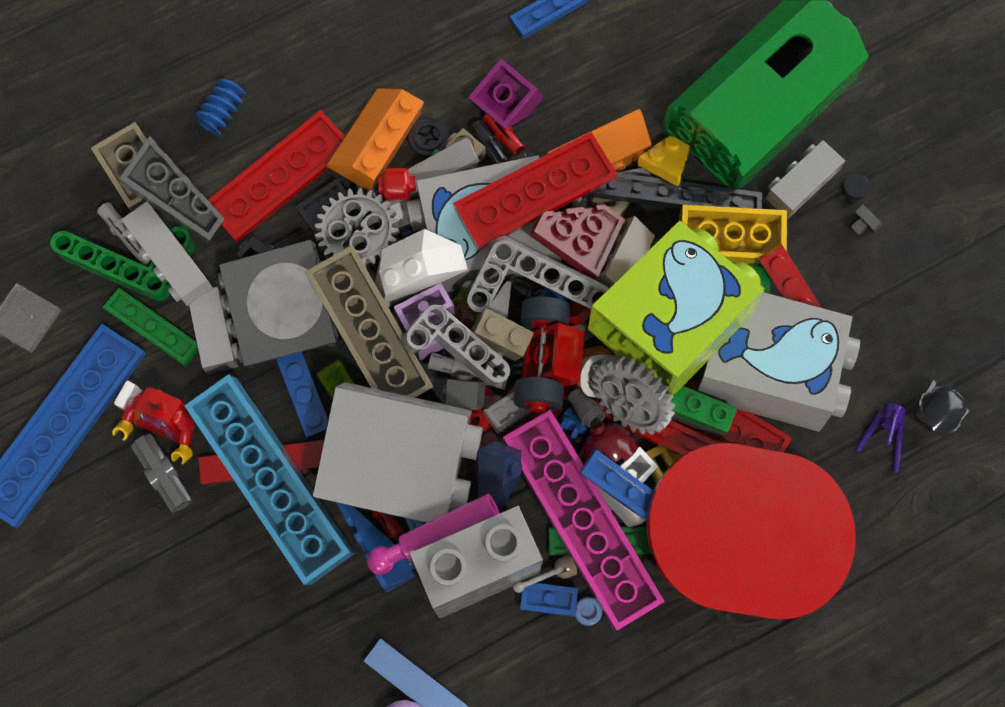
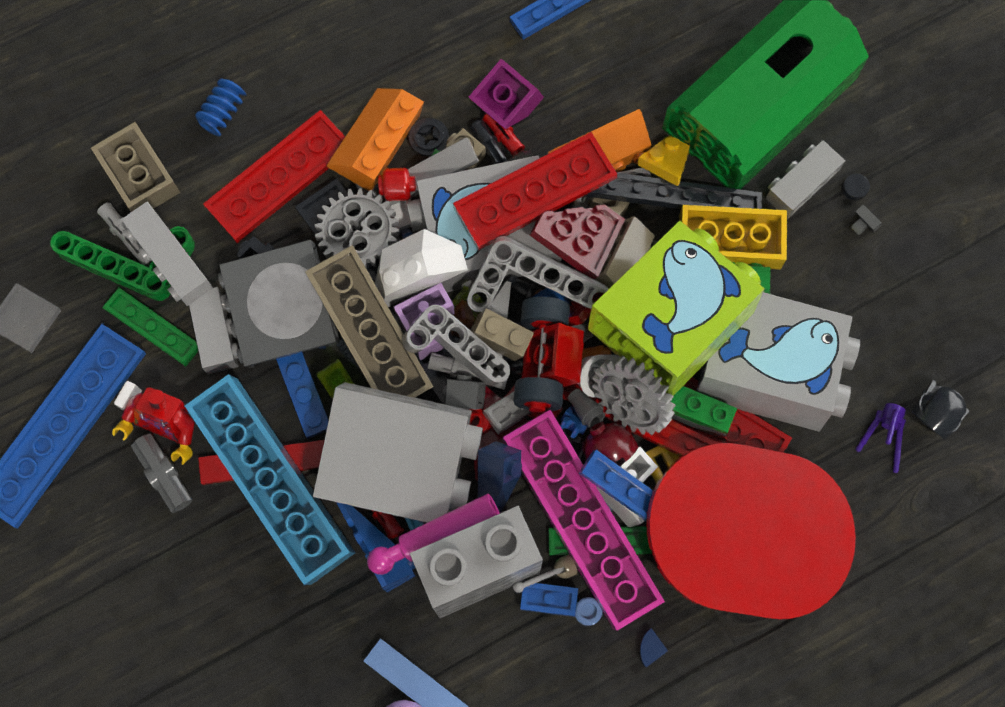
(167, 189): dark grey wedge -> none
(651, 648): none -> dark blue tile
(787, 276): red plate -> none

